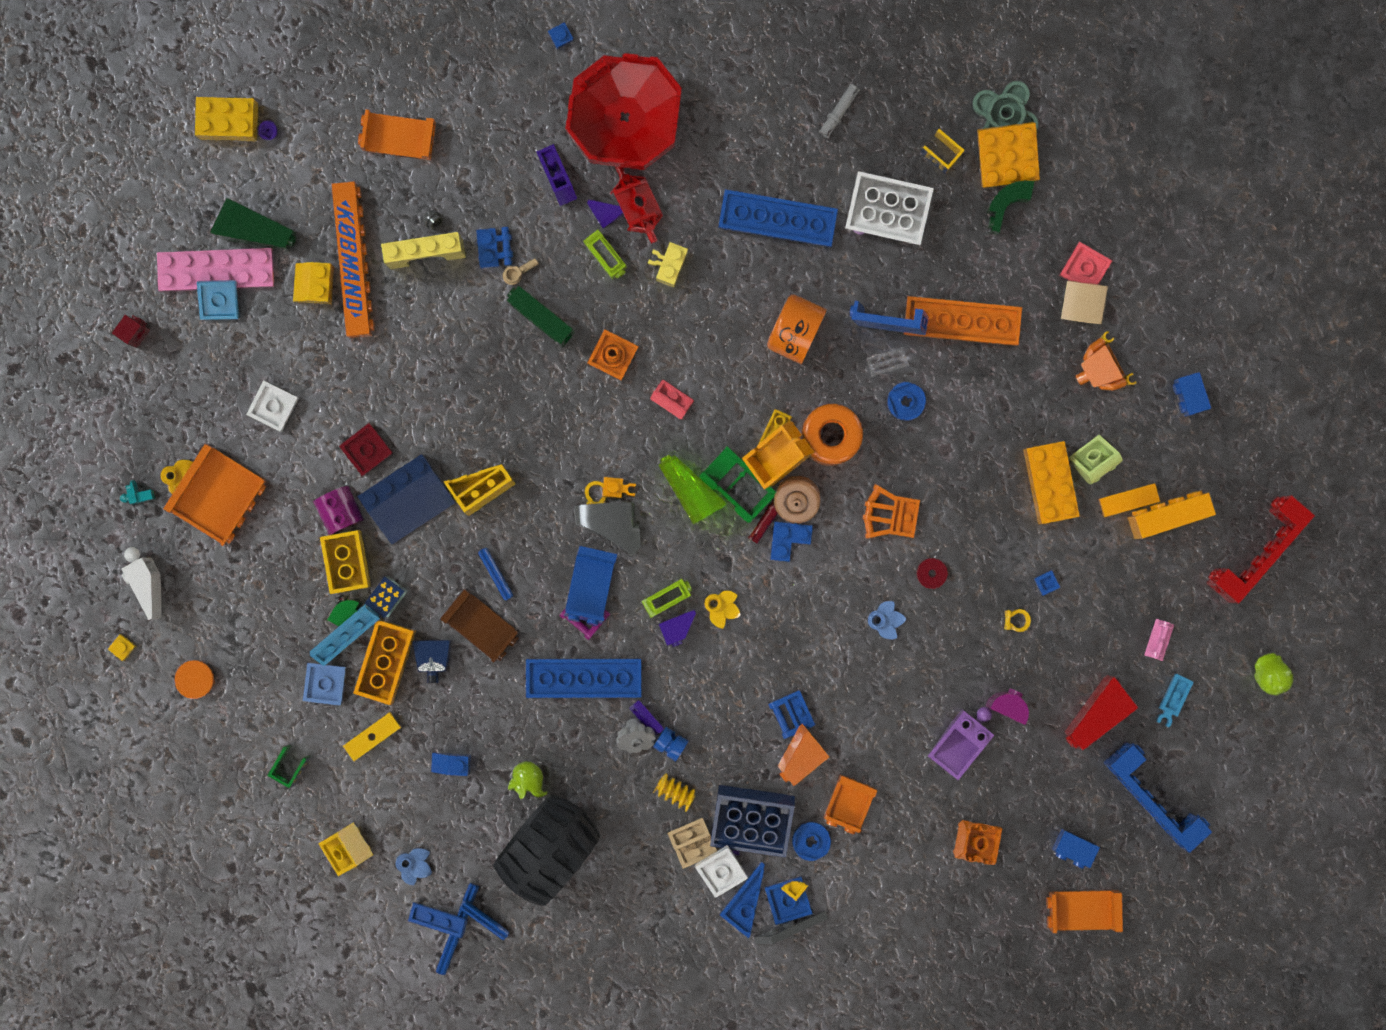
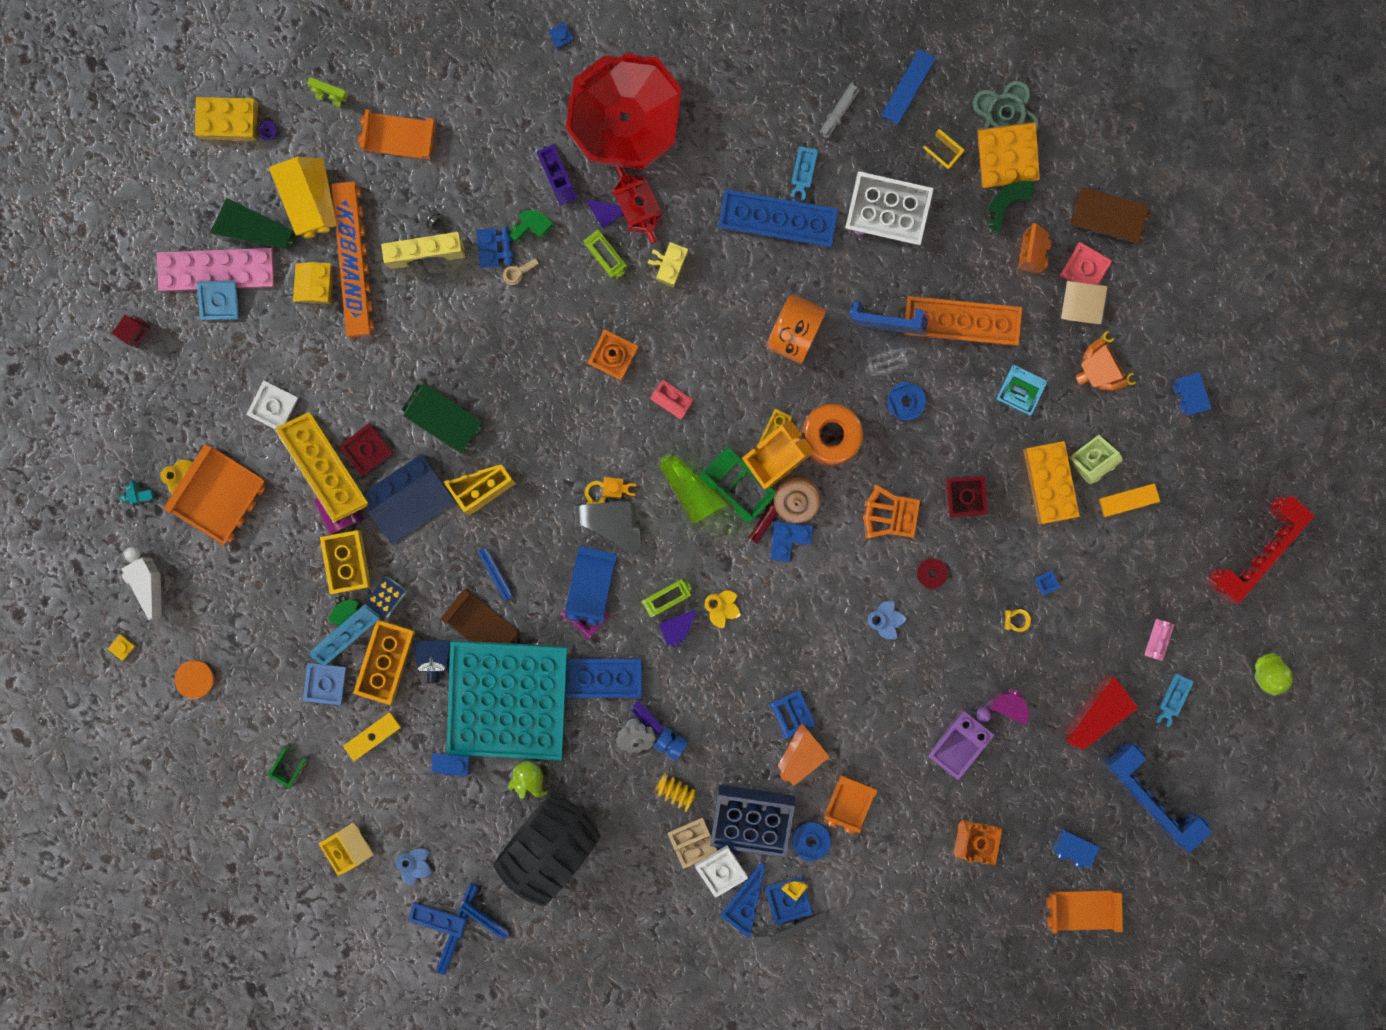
(305, 194): none -> yellow slope
(321, 88): none -> lime plate
(321, 467): none -> yellow plate
(441, 417): none -> dark green slope
(506, 700): none -> teal plate
(533, 221): none -> green brick
(540, 316): dark green window -> none
(803, 170): none -> dark azure plate
(908, 87): none -> blue tile
(965, 496): none -> dark red brick
(1021, 390): none -> medium azure tile
(1034, 249): none -> orange slope
(1109, 215): none -> reddish brown panel
(1170, 516): light orange brick -> none

